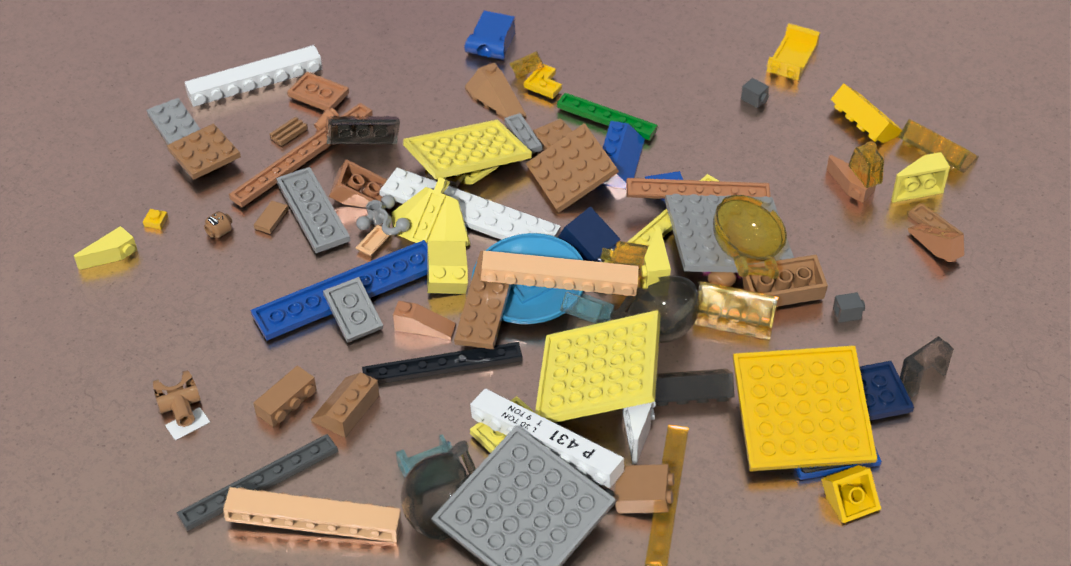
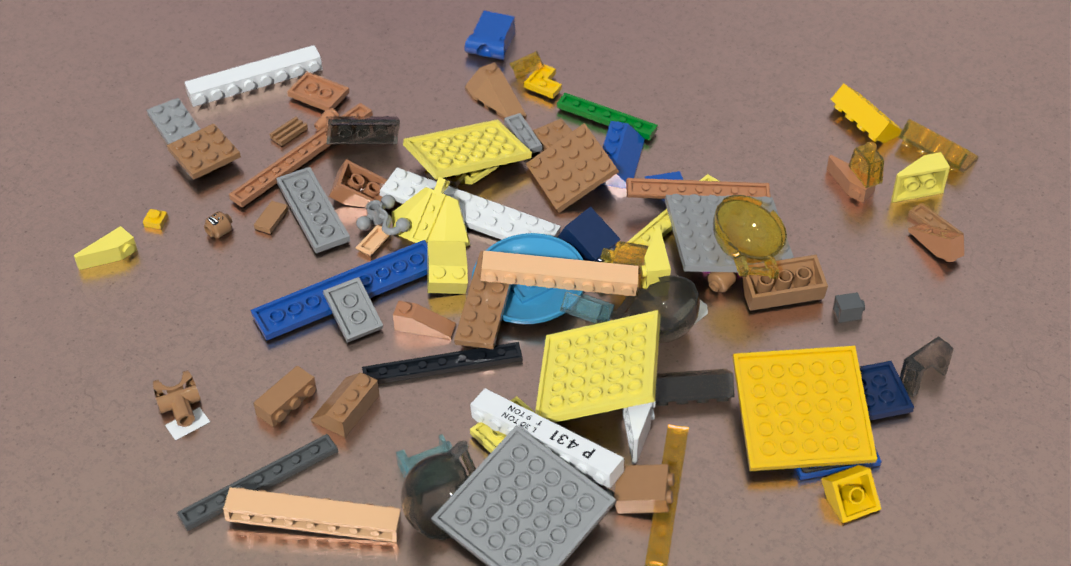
(736, 310): clear yellow slope -> none
(755, 92): dark grey brick -> none
(794, 52): yellow panel -> none

